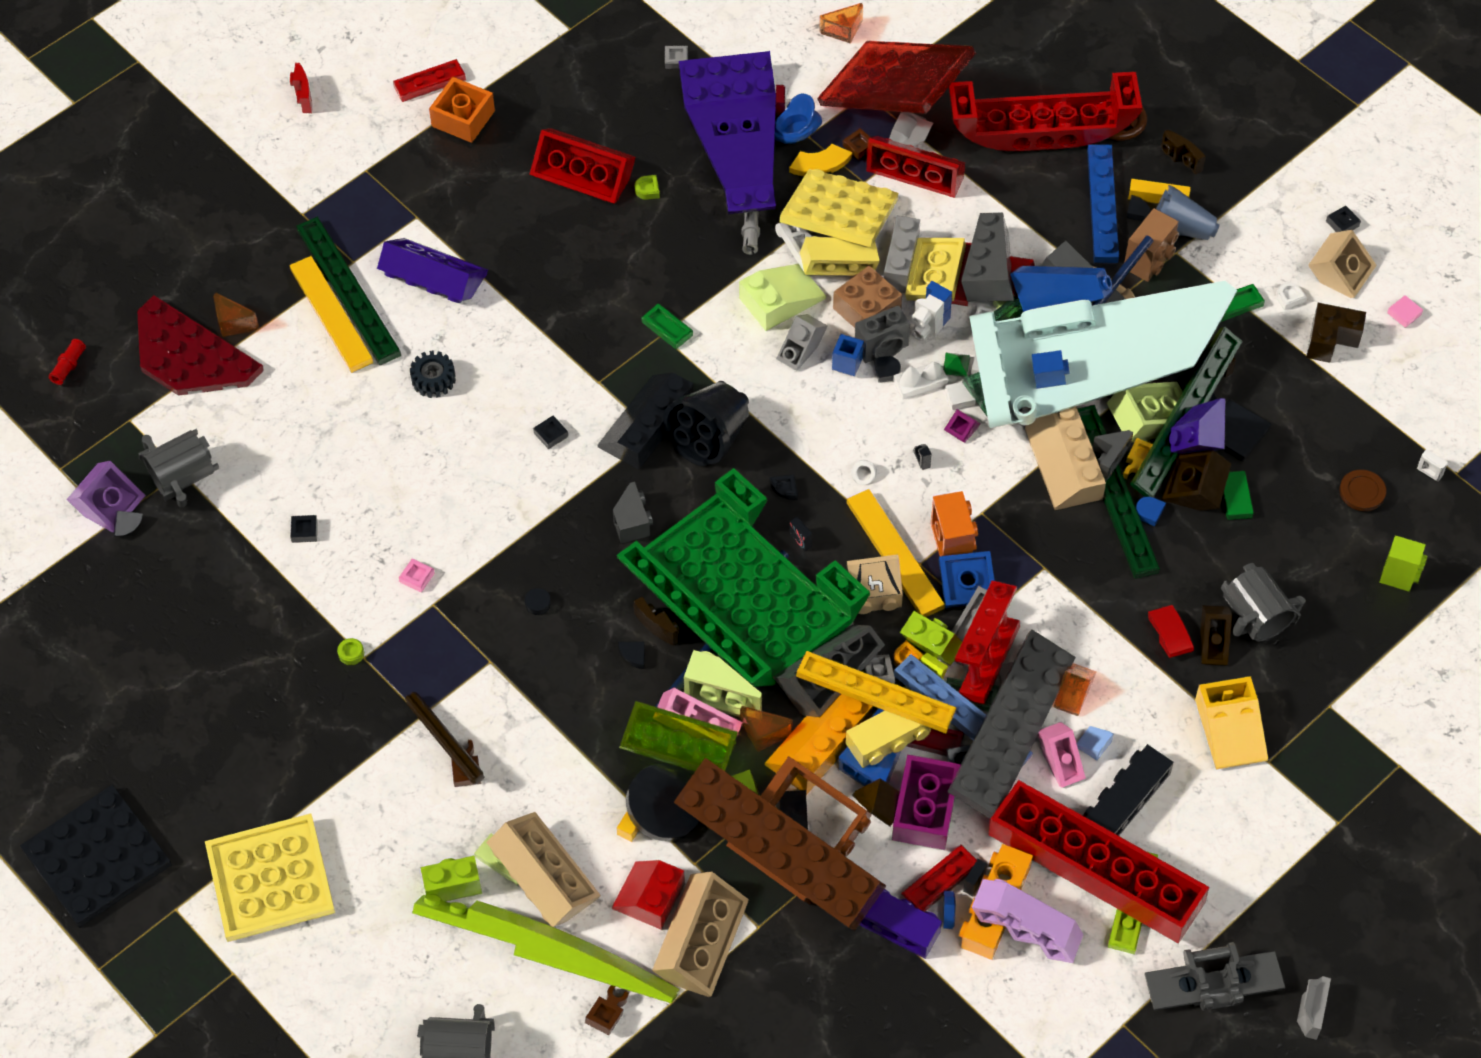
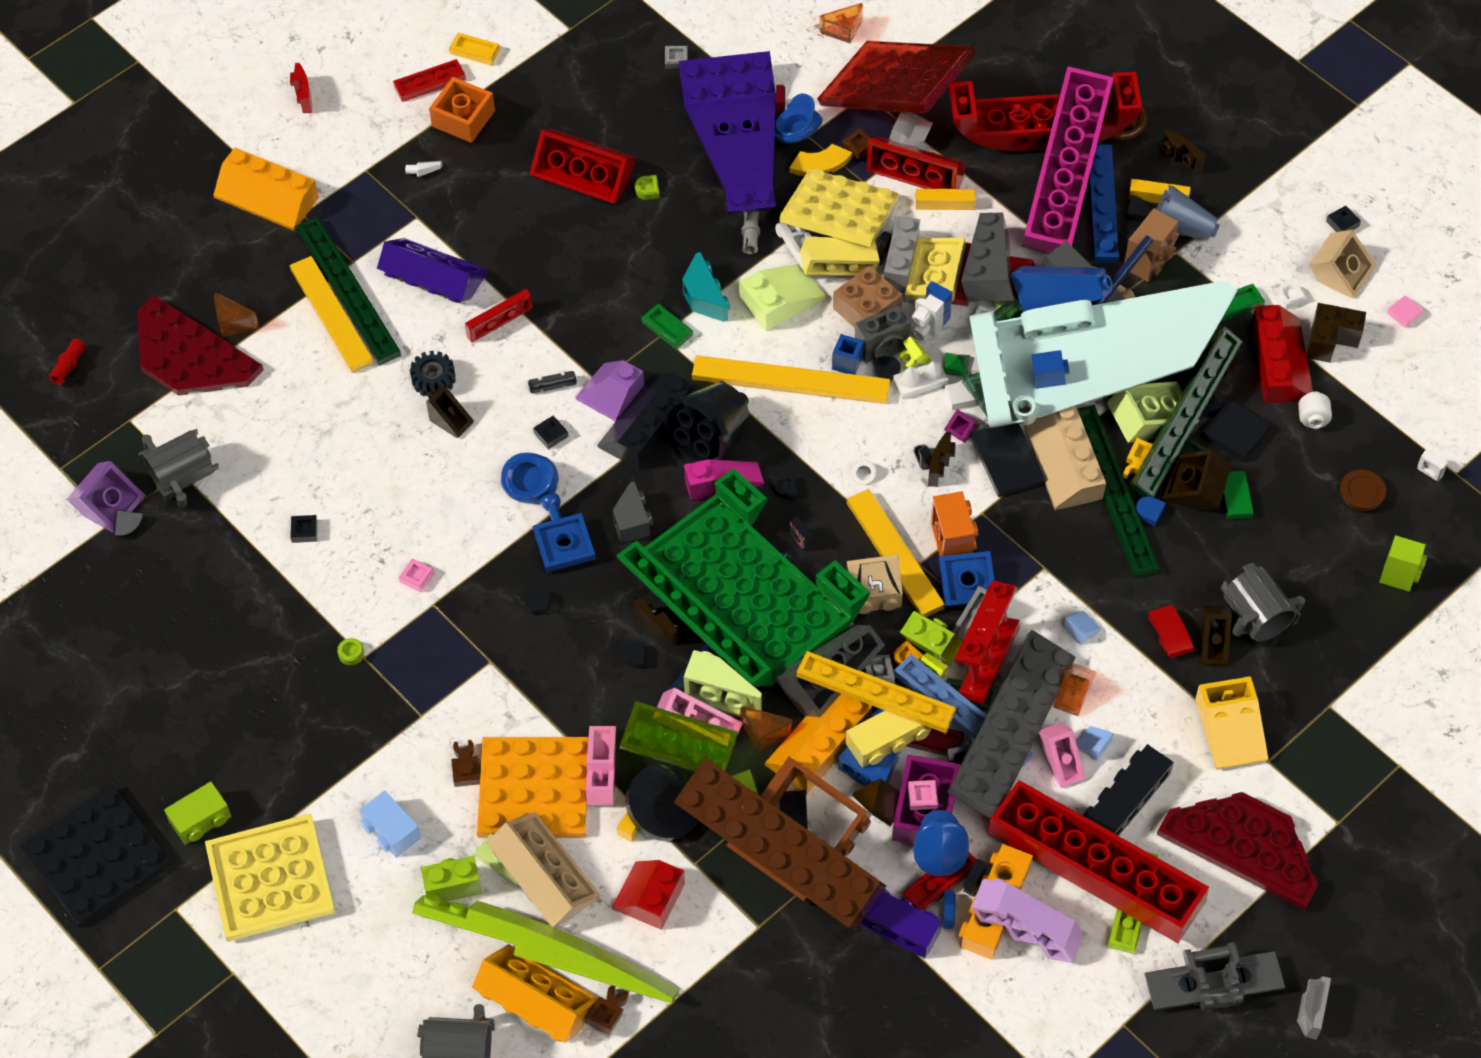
(198, 813): none -> lime brick
(265, 189): none -> light orange slope
(389, 824): none -> light blue brick
(423, 168): none -> white bar
(445, 738): dark brown axle -> none
(447, 412): none -> dark brown slope
(474, 49): none -> yellow tile
(498, 315): none -> red tile
(529, 477): none -> blue piece
(534, 993): none -> light orange slope
(536, 777): none -> light orange plate
(552, 382): none -> black axle
(570, 528): none -> blue plate
(601, 765): none -> bright pink slope
(612, 388): none -> medium lavender slope
(700, 934): tan slope -> none
(702, 475): none -> dark pink slope
(704, 291): none -> teal slope
(791, 379): none -> yellow tile
(801, 341): light grey slope -> none
(883, 250): none -> black tile
(916, 352): none -> neon yellow tile
(922, 795): none -> bright pink tile
(940, 458): none -> dark brown slope
(941, 844): none -> blue piece
(945, 199): none -> yellow piece
(1007, 459): none -> black tile
(1067, 160): none -> dark pink brick
(1081, 626): none -> light blue slope
(1112, 449): dark grey slope -> none
(1200, 429): dark purple slope -> none
(1246, 841): none -> dark red plate
(1280, 354): none -> red slope
(1315, 409): none -> white head

